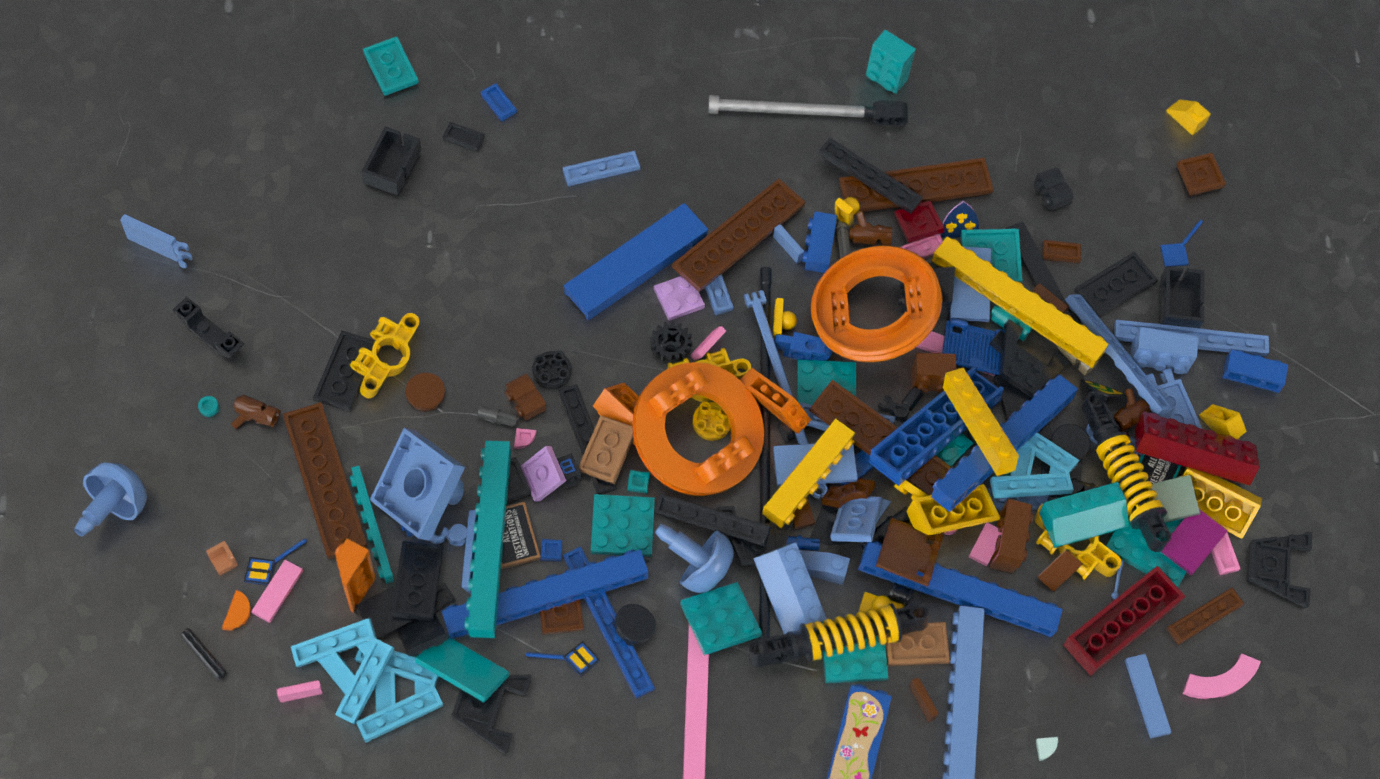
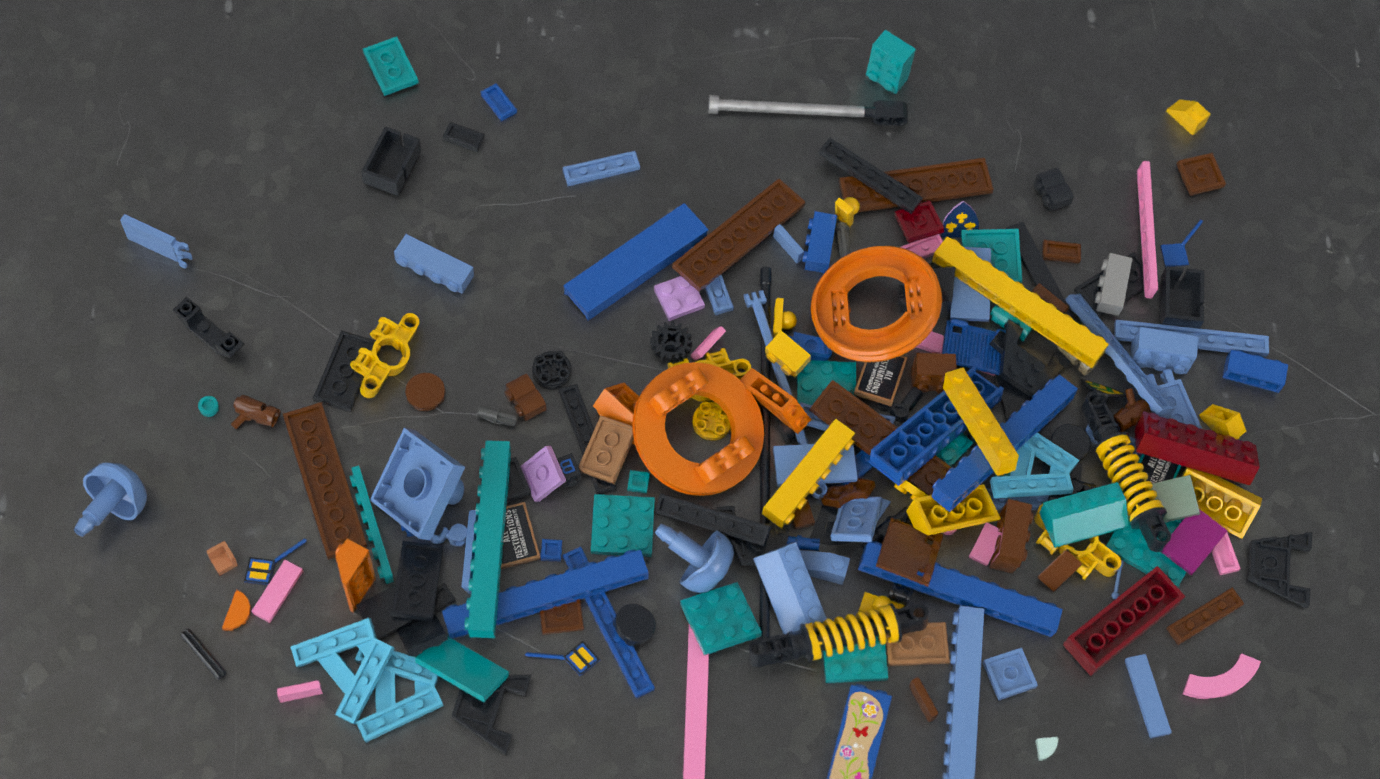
(433, 264): none -> medium blue brick
(524, 438): bright pink tile -> none
(787, 354): none -> yellow brick
(868, 234): reddish brown piece -> none
(881, 380): none -> black tile
(1009, 673): none -> medium blue plate
(1113, 284): none -> light grey brick
(1147, 230): none -> bright pink tile

